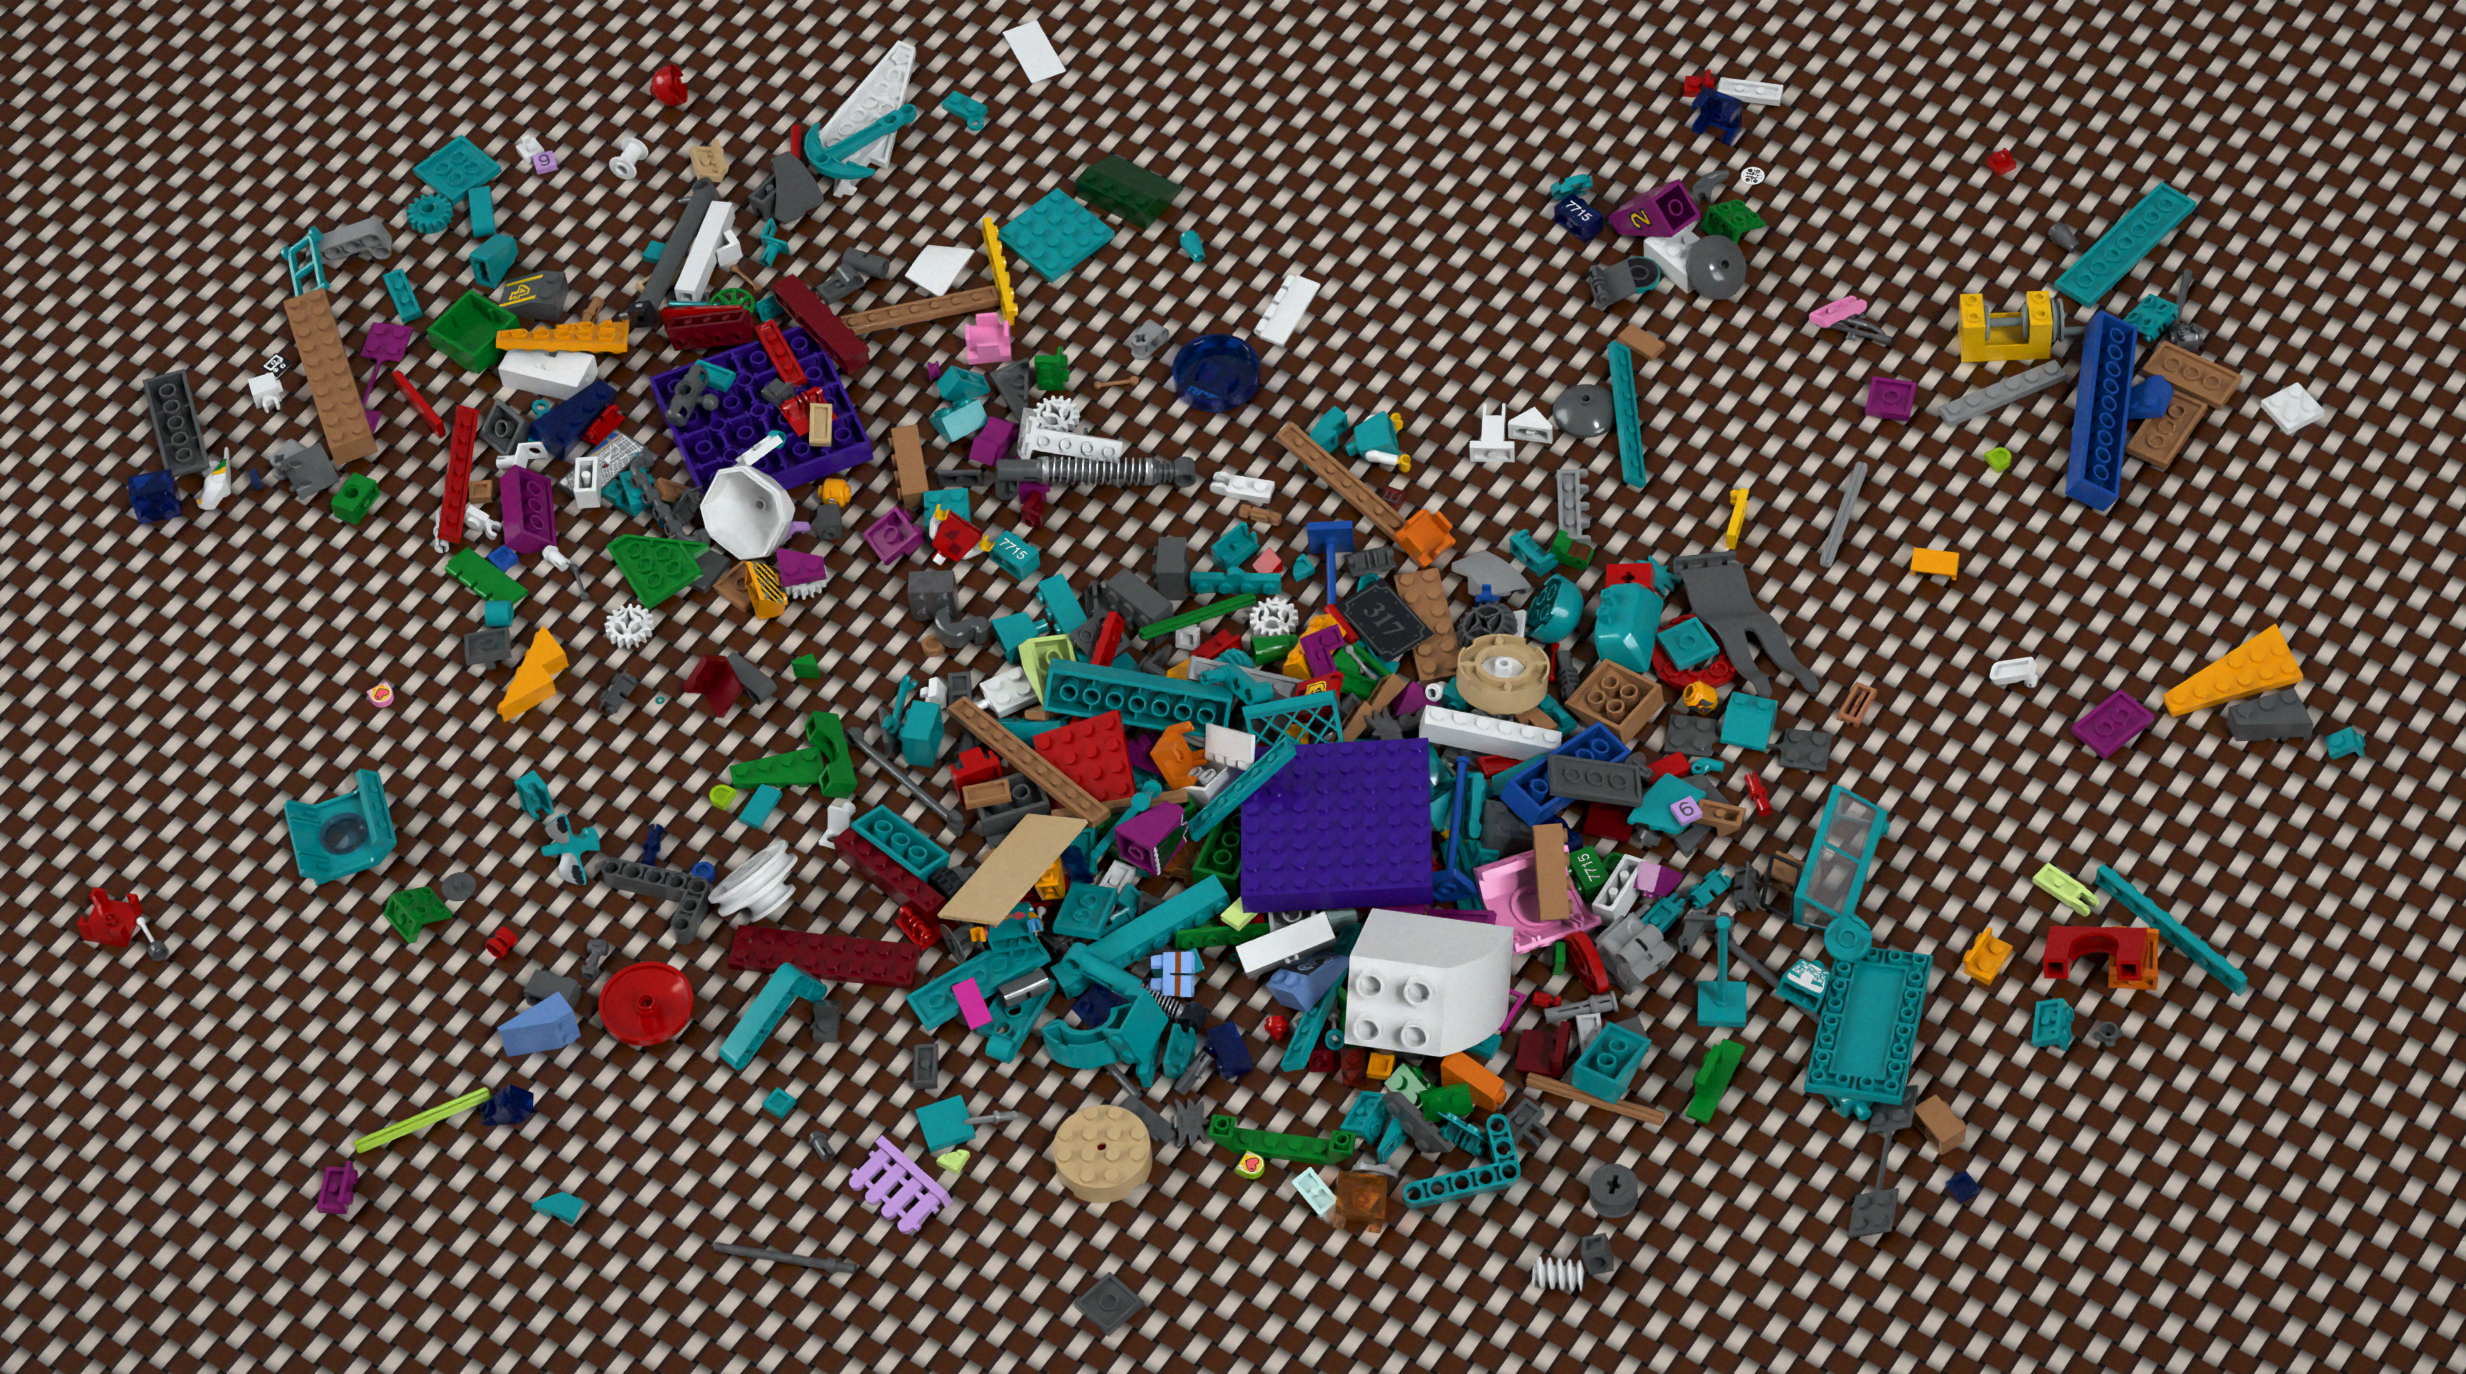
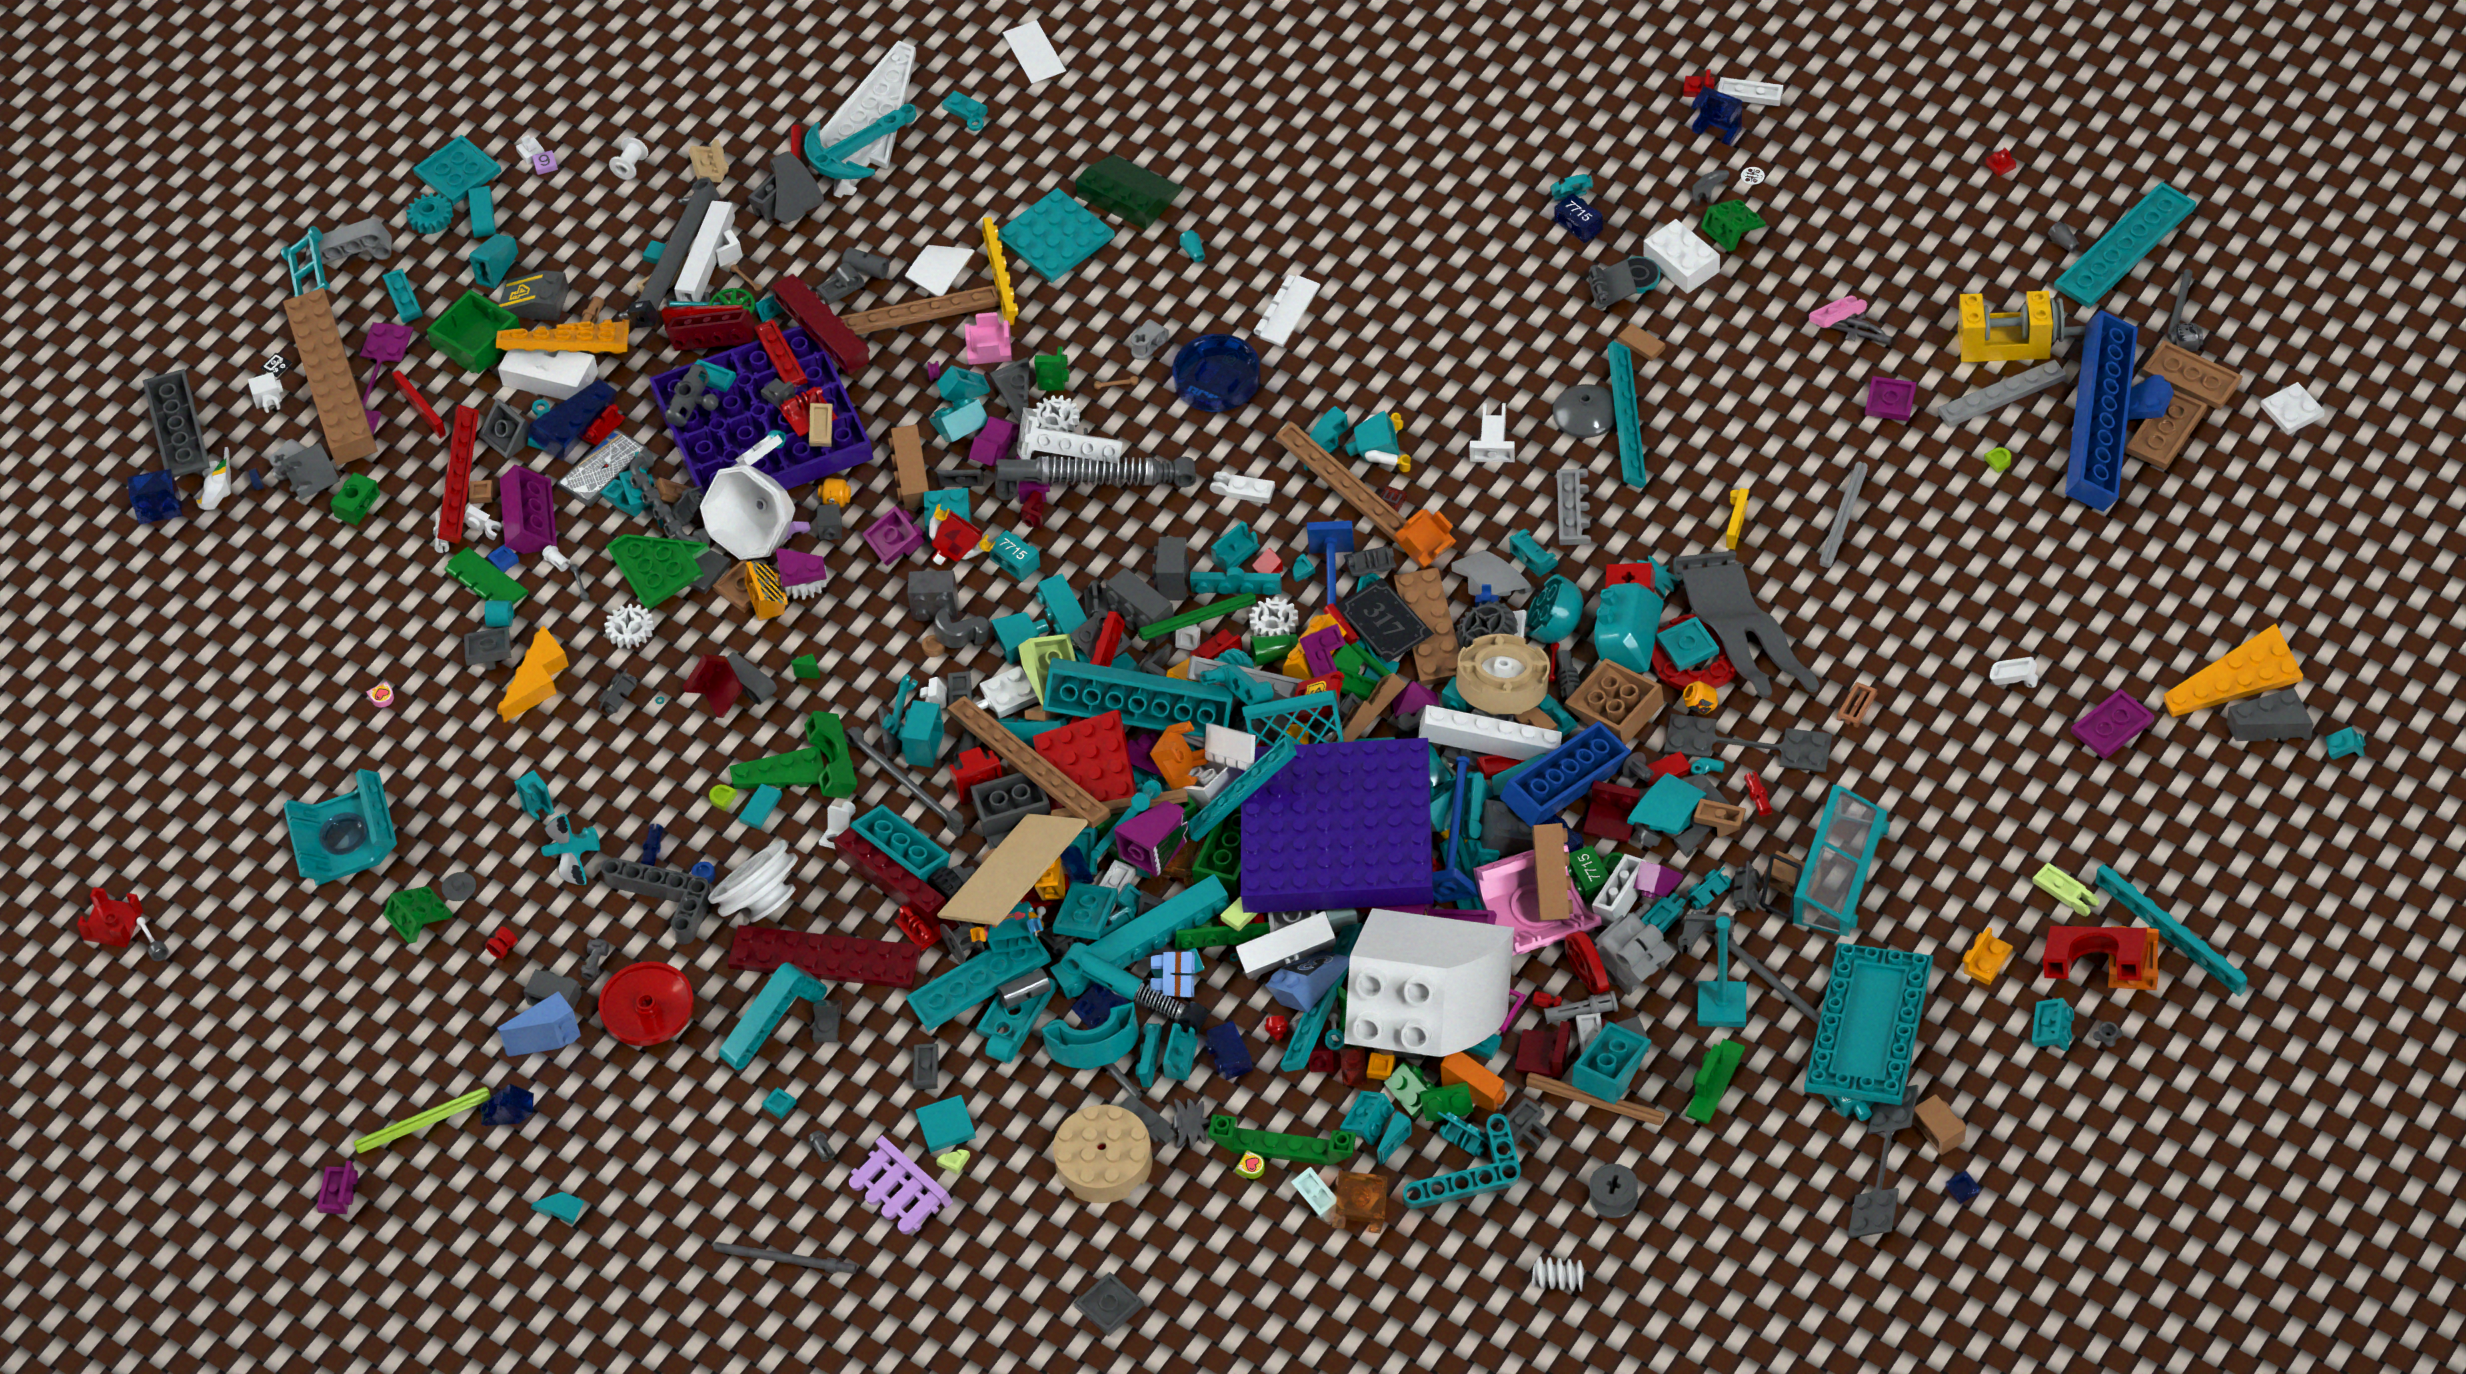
(522, 455): white bracket -> none
(587, 482): white brick -> none
(668, 86): red cylinder -> none
(772, 245): teal bracket -> none
(972, 1004): dark pink tile -> none
(987, 794): medium nougat tile -> none
(995, 1118): light grey piece -> none
(1139, 1029): teal panel -> none
(1193, 1073): dark grey axle -> none
(1260, 514): medium nougat axle -> none
(1348, 649): light grey hinge -> none
(1379, 1169): light grey wheel -> none
(1384, 727): flat silver piece -> none
(1411, 1122): dark grey wing -> none
(1435, 691): white pin -> none
(1530, 427): white slope -> none
(1558, 958): green tile -> none
(1571, 552): green leg -> none
(1594, 780): dark grey tile -> none
(1597, 1254): dark grey brick -> none
(1656, 212): magenta slope -> none
(1686, 811): lavender tile -> none
(1705, 267): dark grey dish -> none
(1749, 721): teal slope -> none
(1805, 984): teal torso -> none
(1848, 939): teal tile -> none
(1935, 562): light orange hinge -> none
(2152, 316): teal hinge -> none

